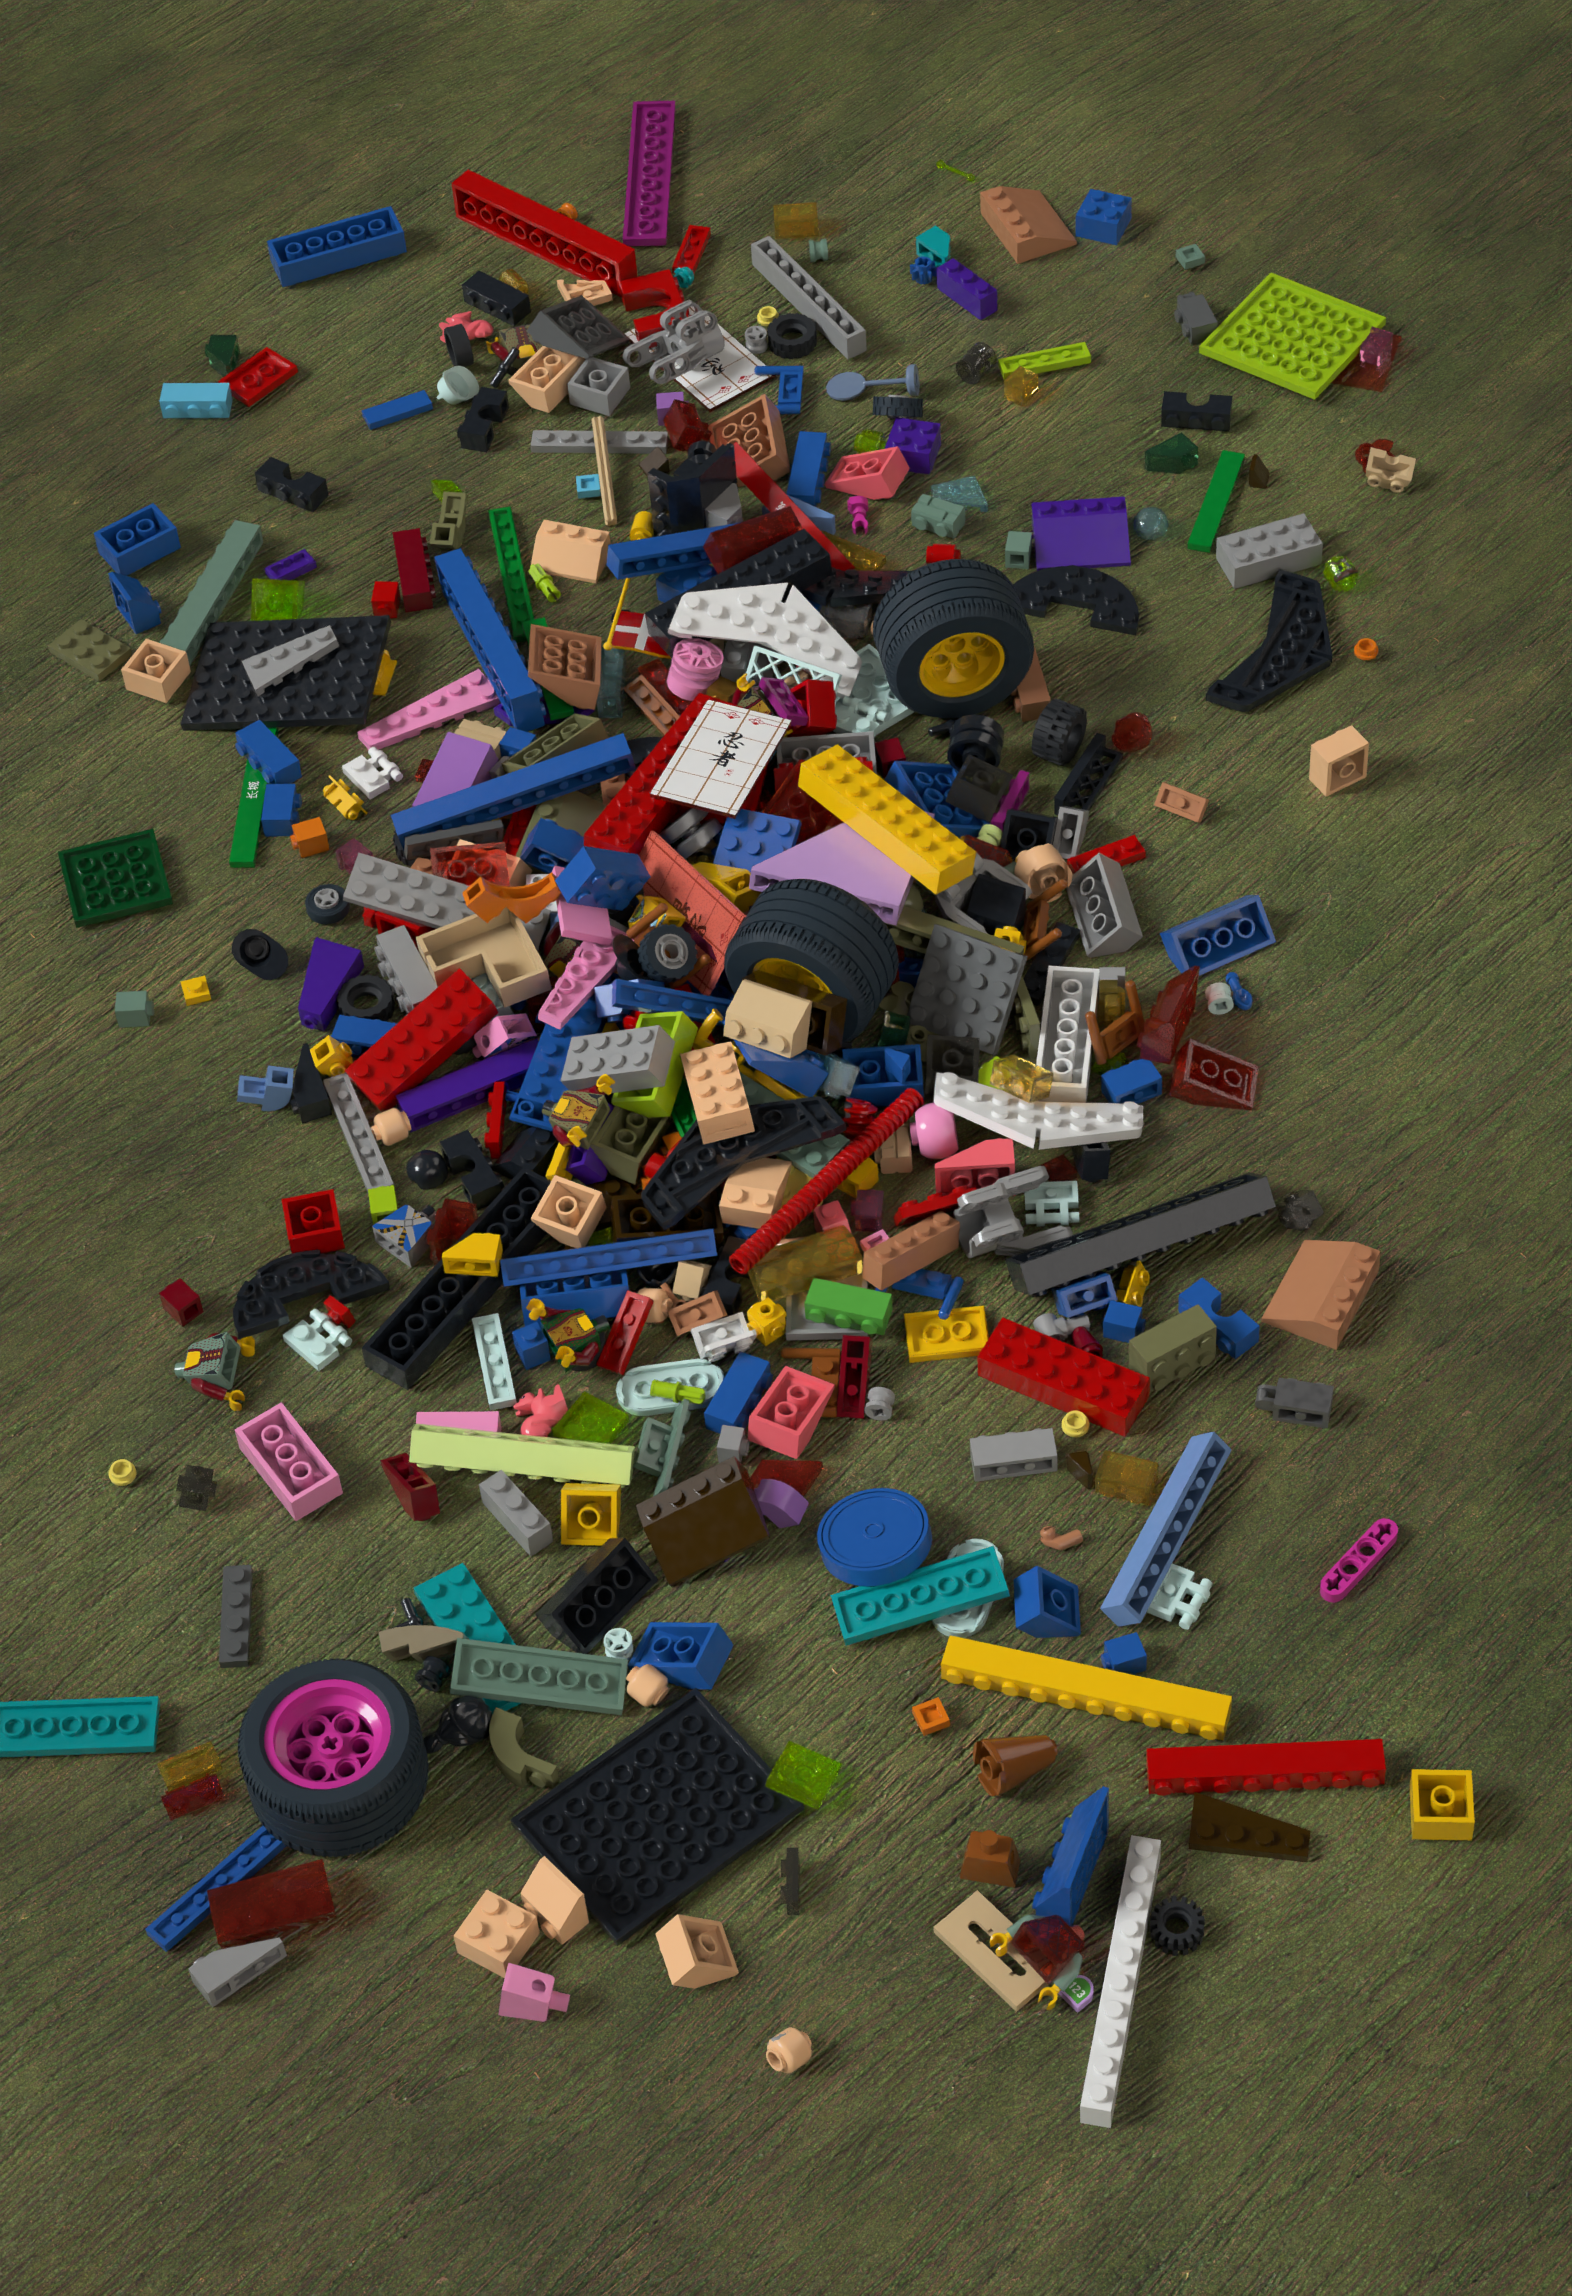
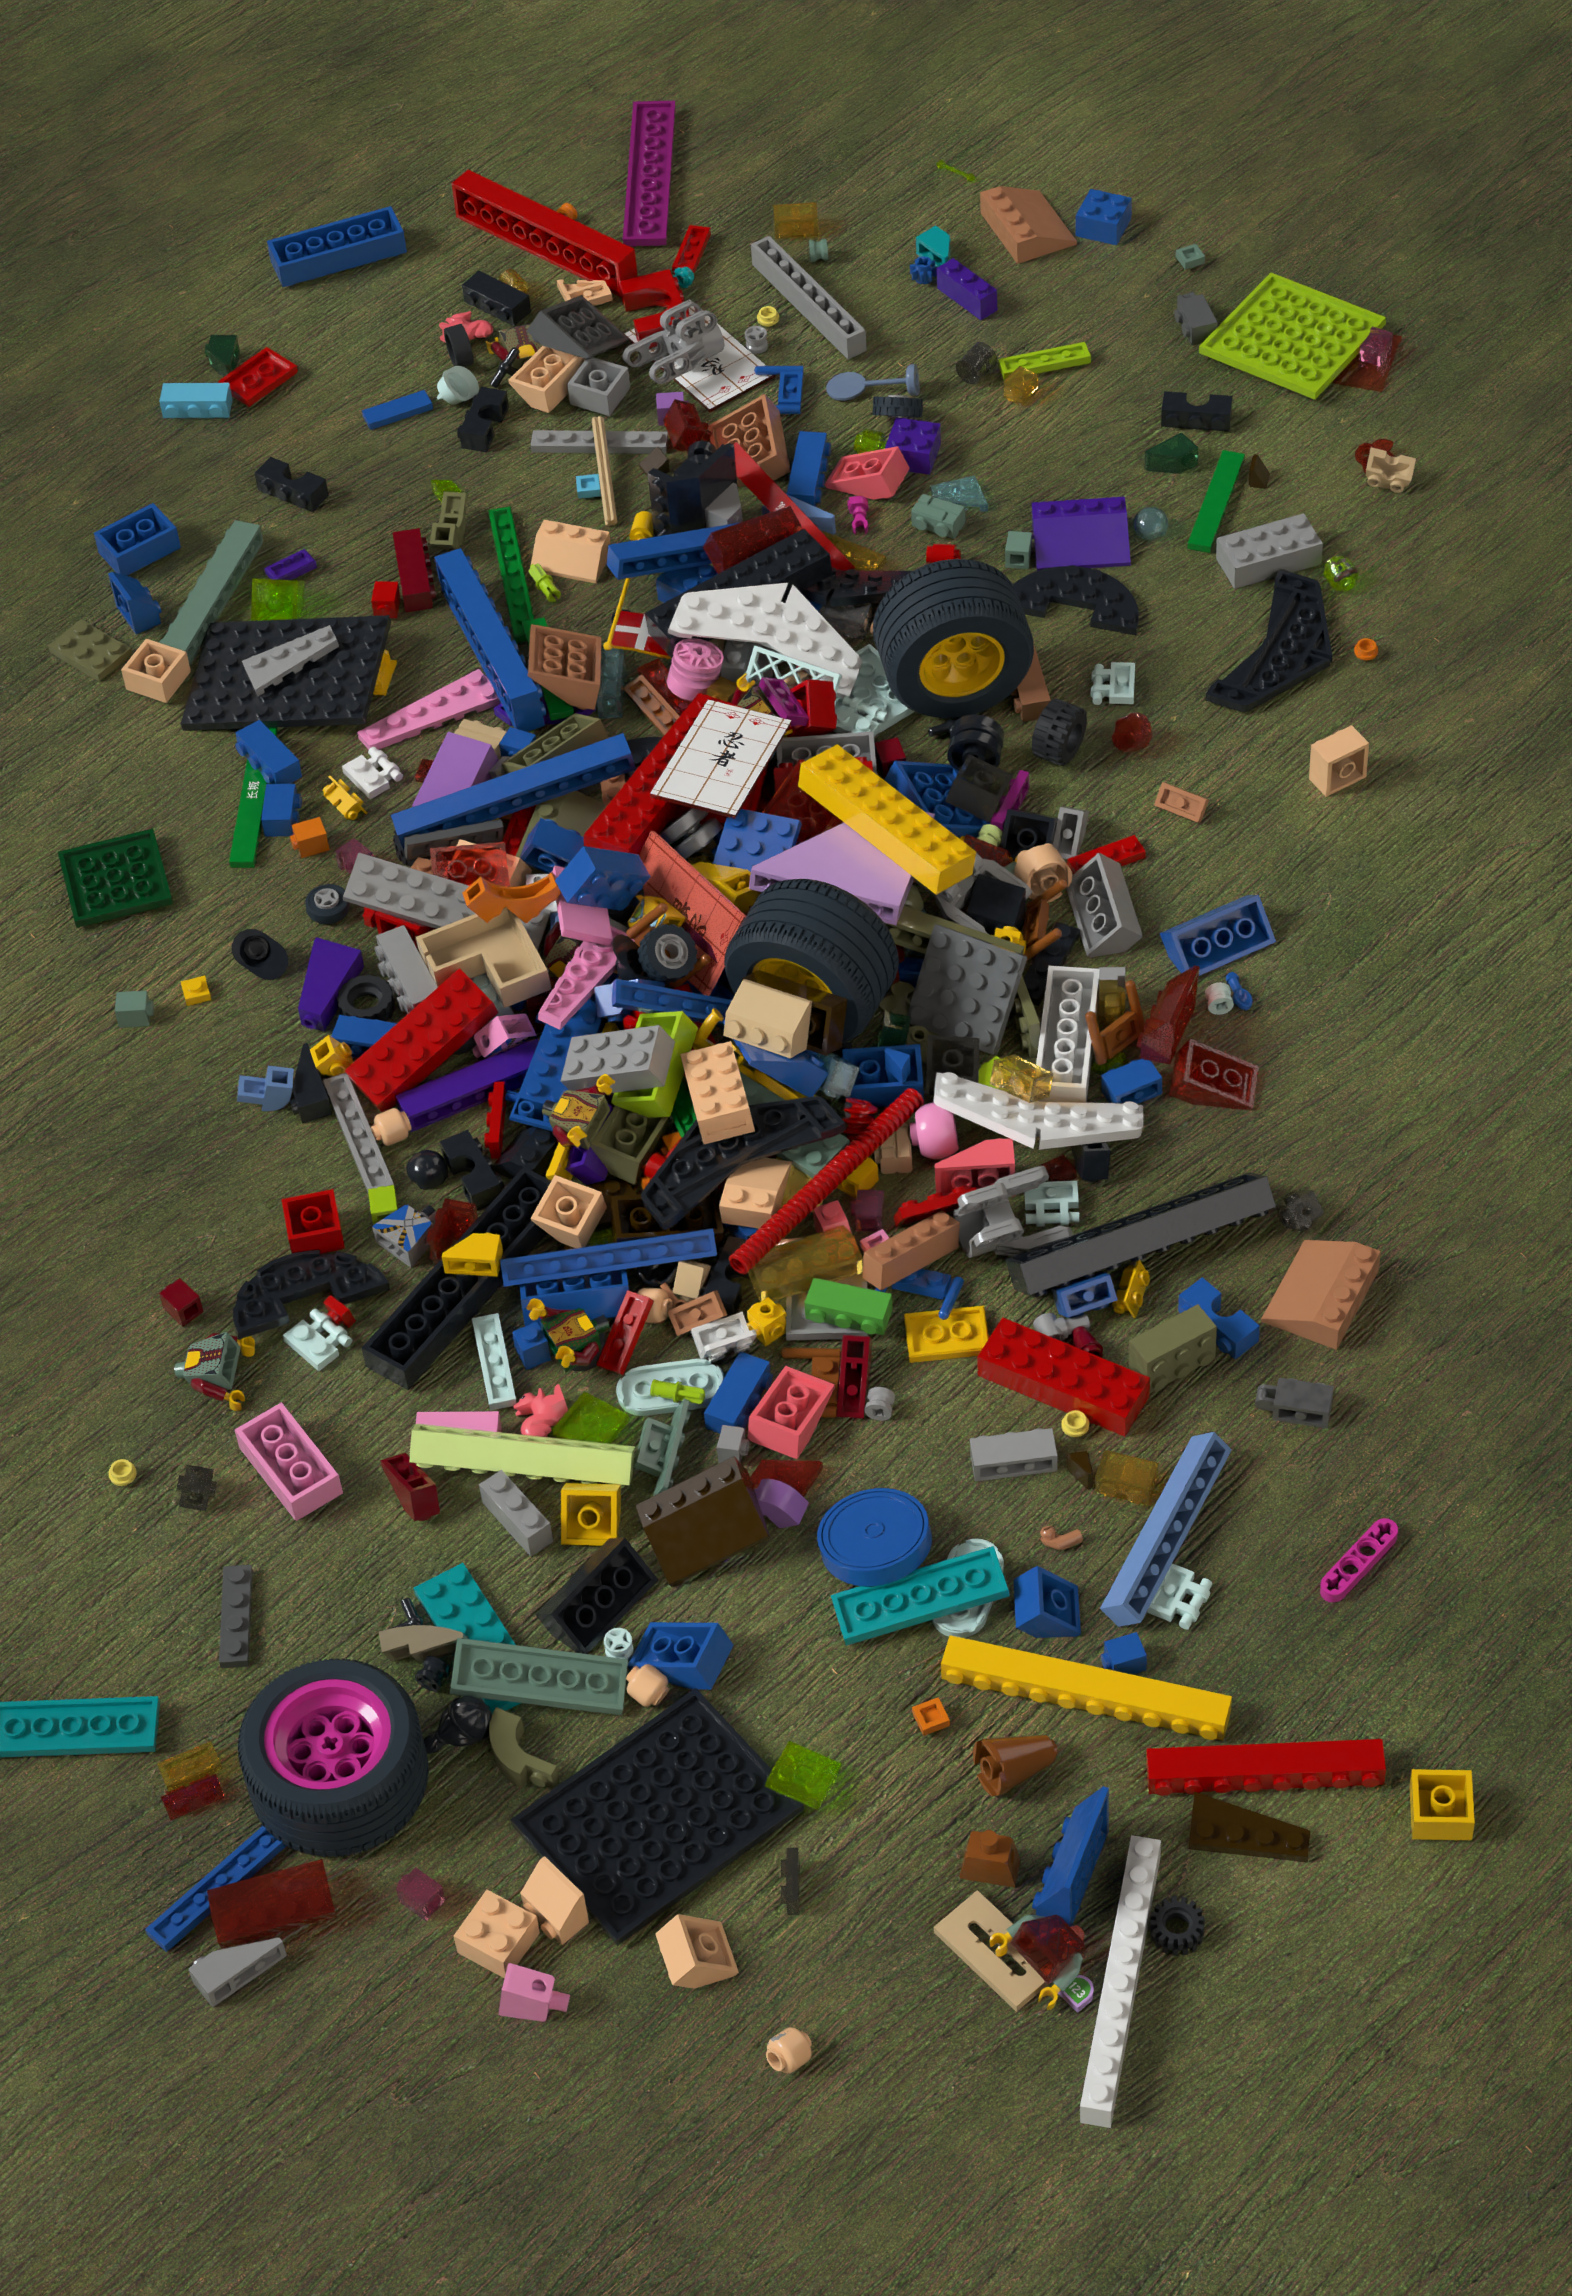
(420, 1893): none -> clear pink brick
(788, 324): black tyre -> none
(1080, 779): black fence -> none
(1121, 683): none -> light aqua plate
(1123, 1322): blue brick -> none

